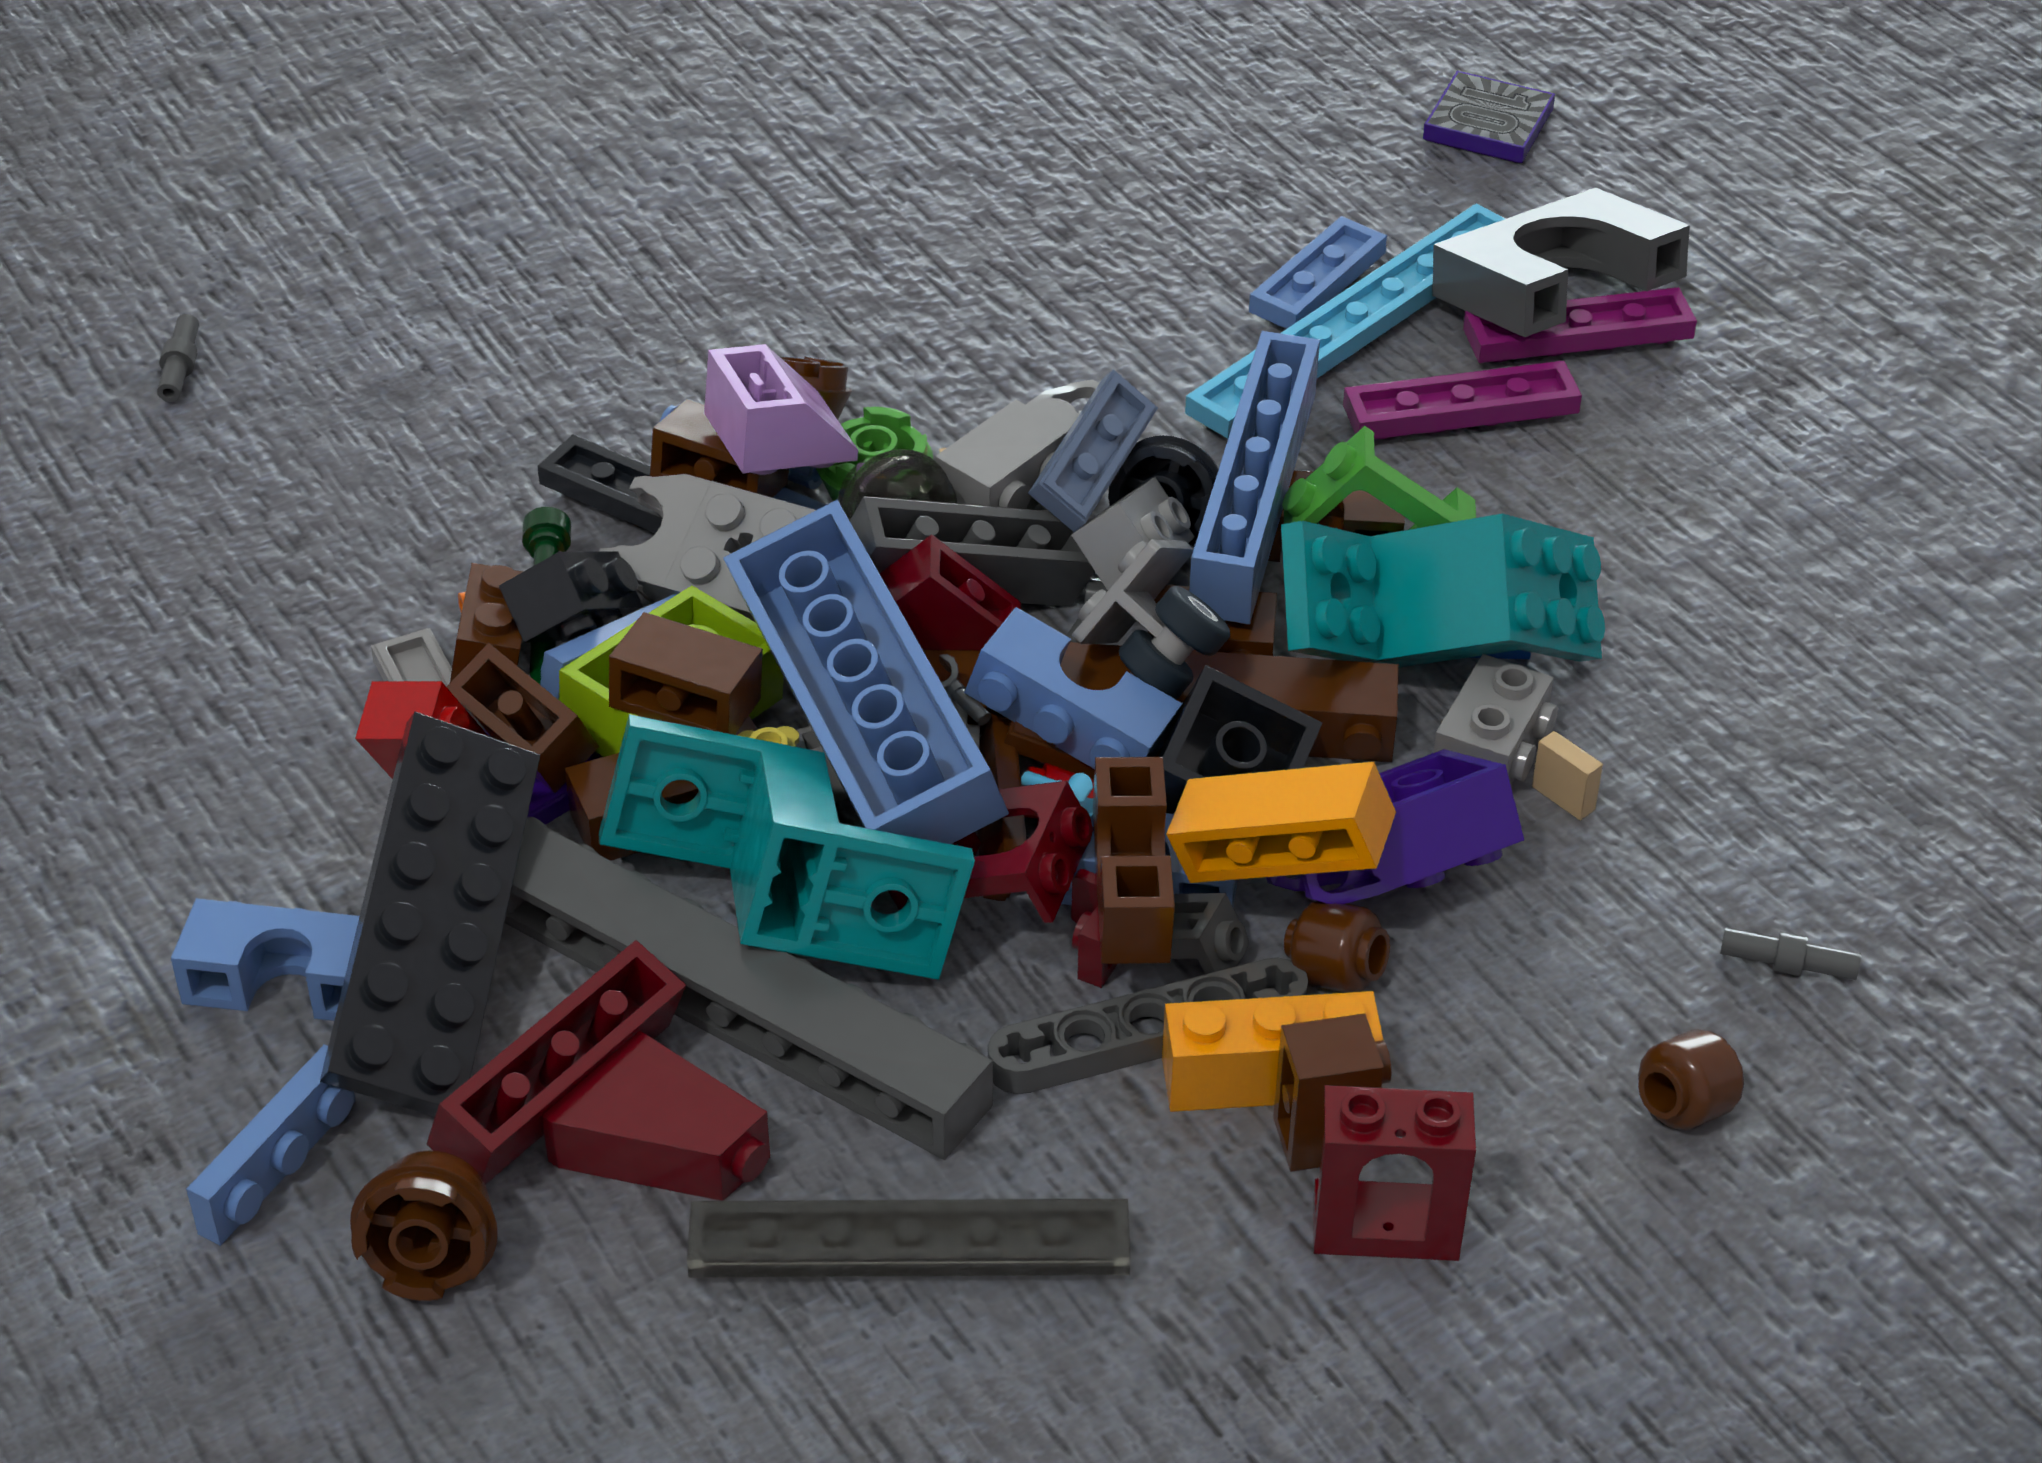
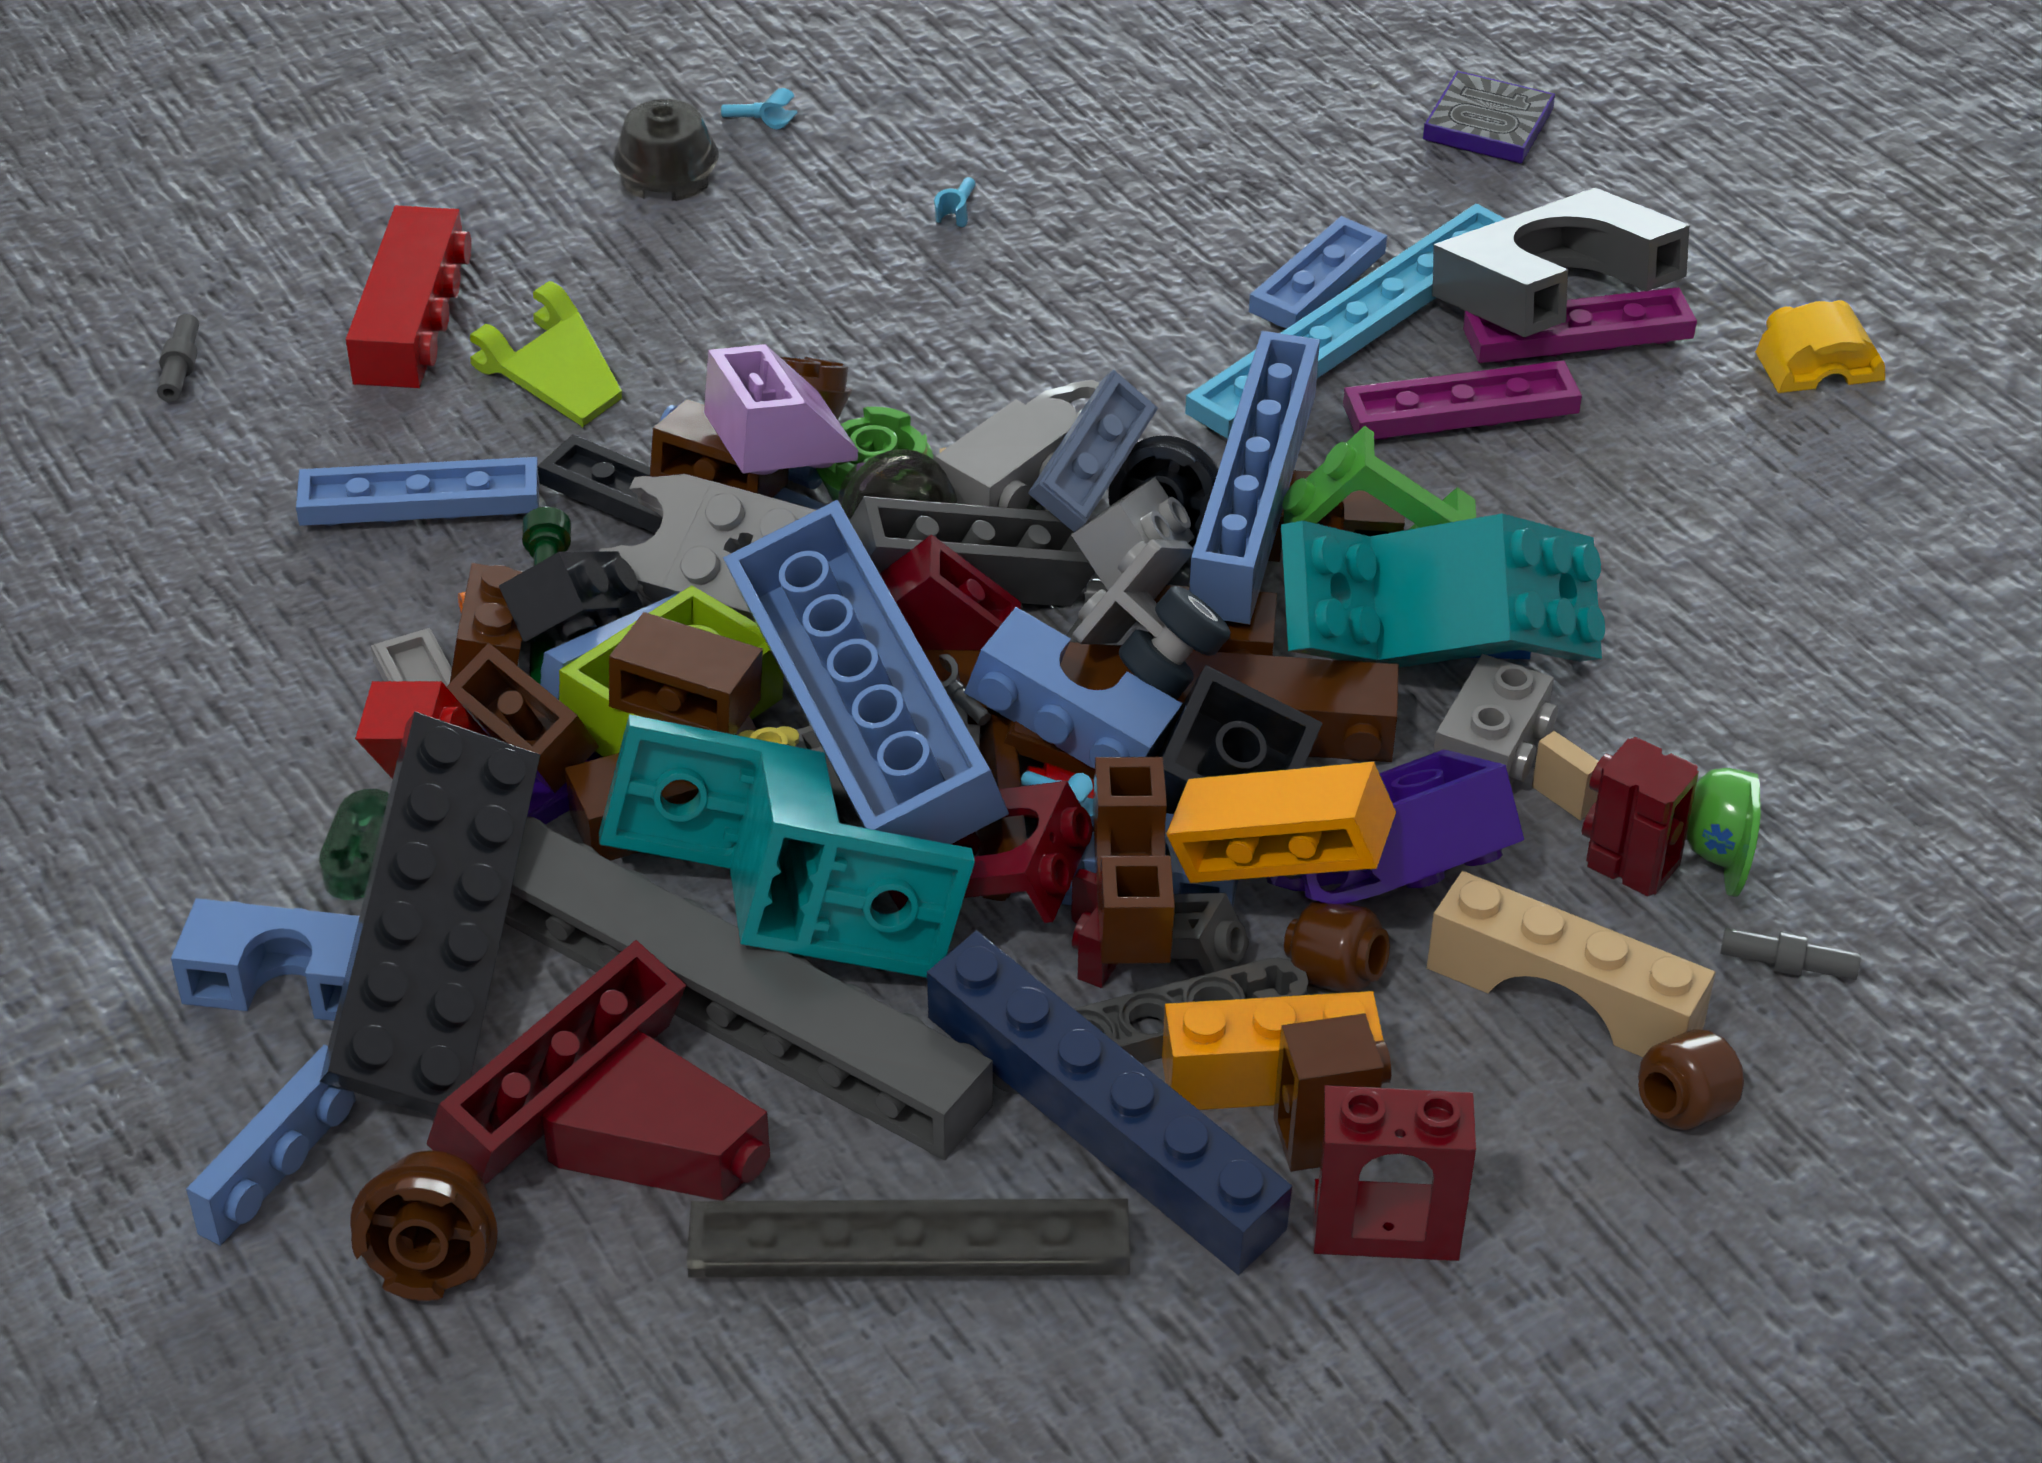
(347, 841): none -> clear green beam
(407, 297): none -> red brick
(417, 491): none -> medium blue plate
(557, 366): none -> lime flag
(665, 150): none -> clear smoke cone
(769, 111): none -> medium azure hand
(954, 202): none -> medium azure hand
(1110, 1102): none -> dark blue brick
(1498, 934): none -> tan arch
(1639, 815): none -> dark red brick
(1726, 823): none -> bright green cap
(1815, 342): none -> yellow cylinder

